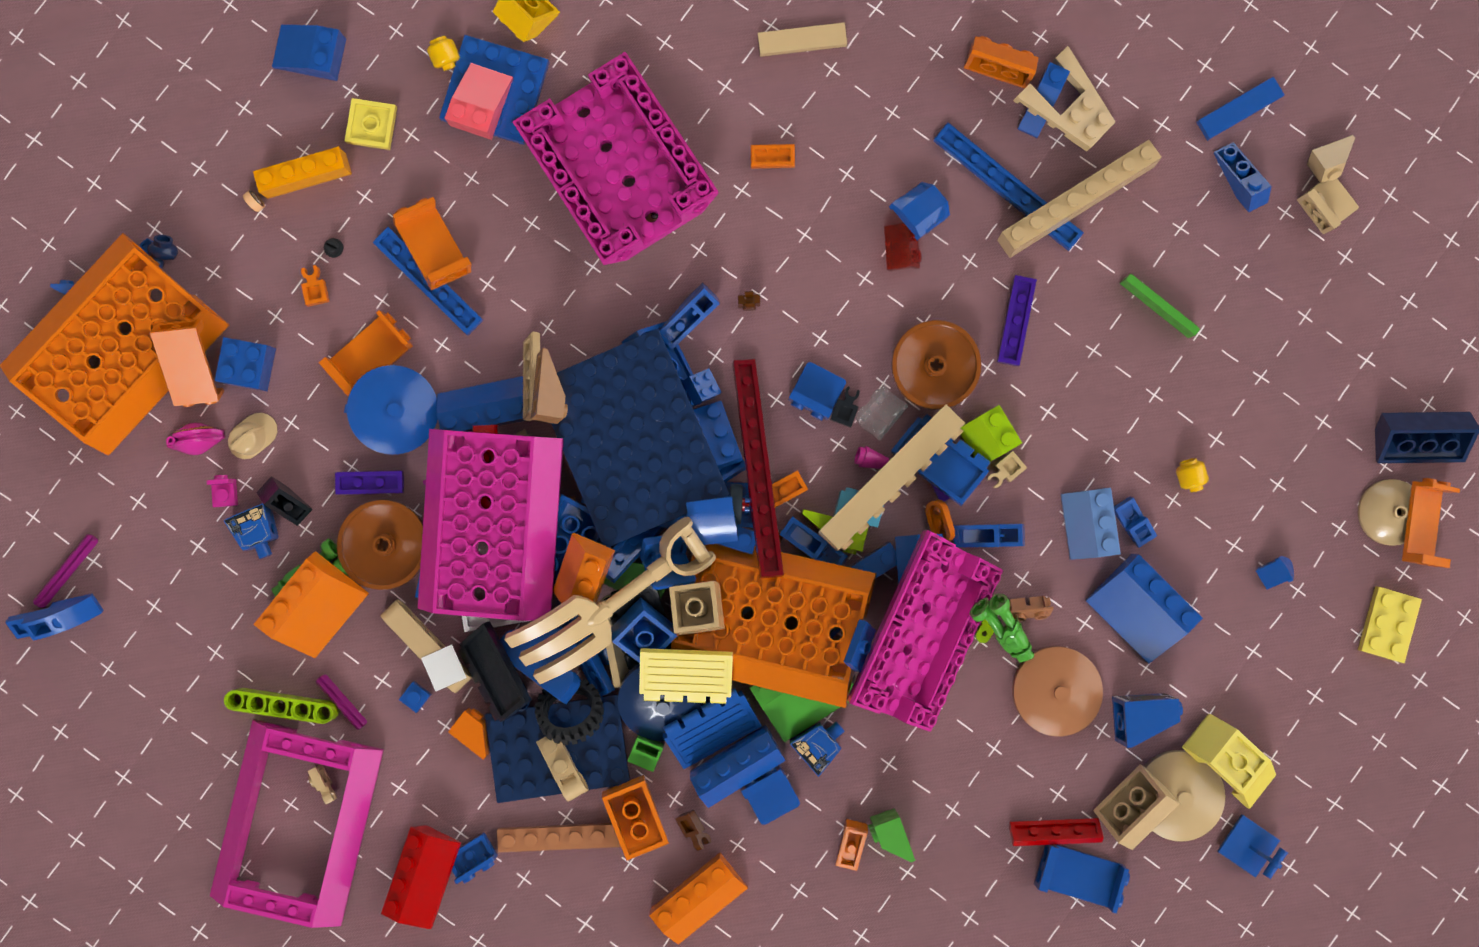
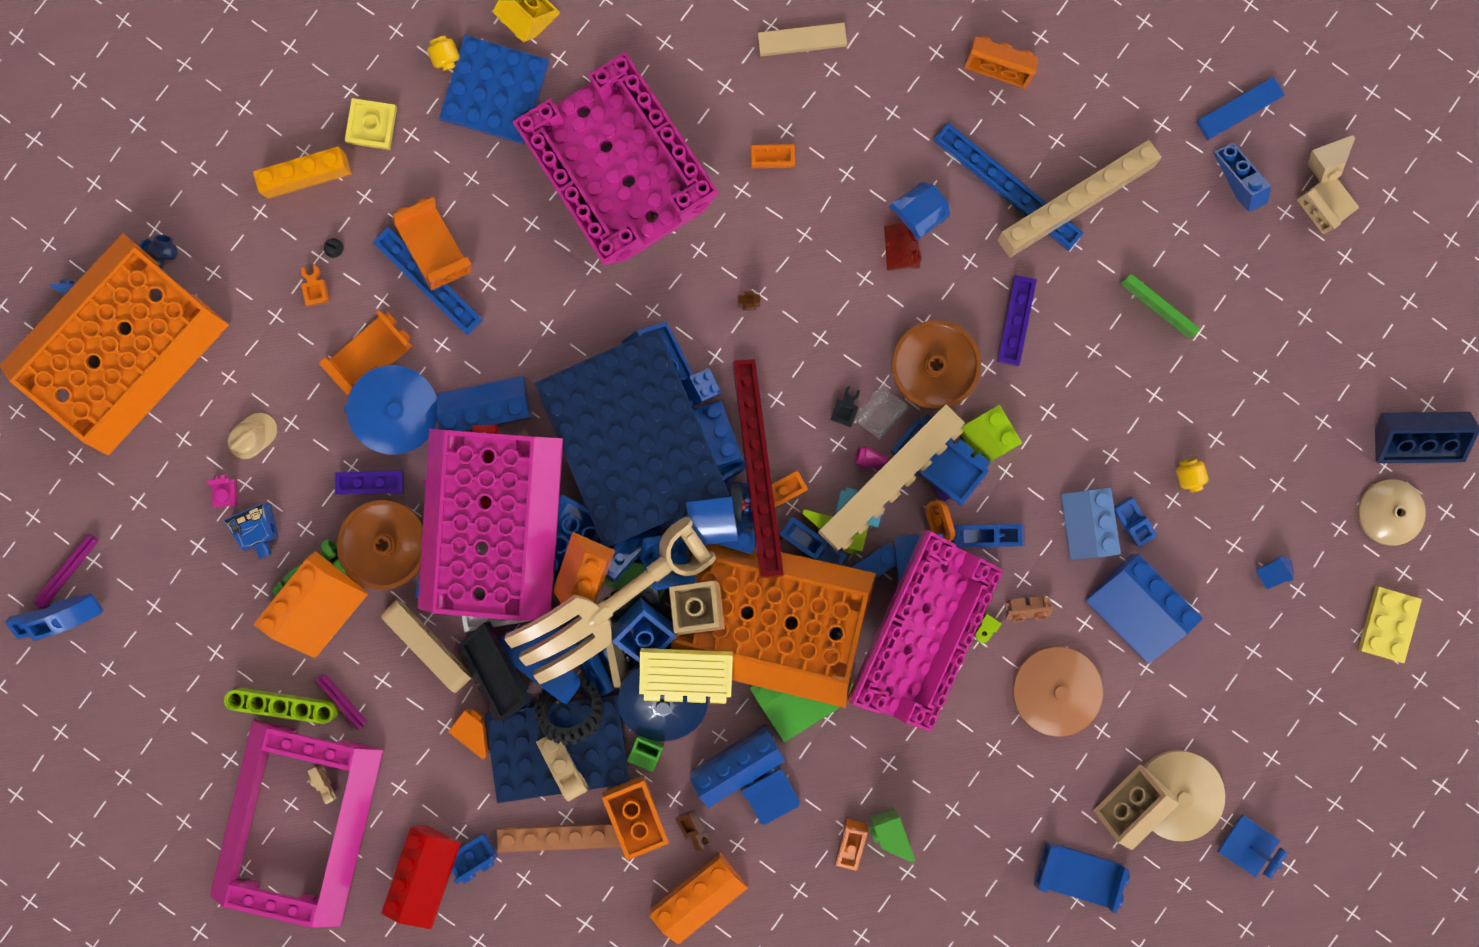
(185, 363): orange panel -> none
(194, 438): dark pink hat -> none
(245, 364): blue brick -> none
(253, 201): light nougat tile -> none
(283, 501): black slope -> none
(310, 50): blue slope -> none
(415, 697): blue plate -> none
(443, 668): white sticker -> none
(479, 101): coral slope -> none
(531, 348): tan tile -> none
(548, 395): medium nougat slope -> none
(689, 315): blue slope -> none
(711, 729): blue hinge -> none
(817, 391): blue bracket -> none
(818, 745): blue torso -> none
(860, 646): blue plate -> none
(1008, 468): tan plate -> none
(1010, 637): bright green piece -> none
(1050, 88): blue slope -> none
(1056, 832): red plate -> none
(1085, 118): tan wing -> none
(1143, 716): blue slope -> none
(1231, 758): light yellow slope -> none
(1424, 522): orange panel -> none

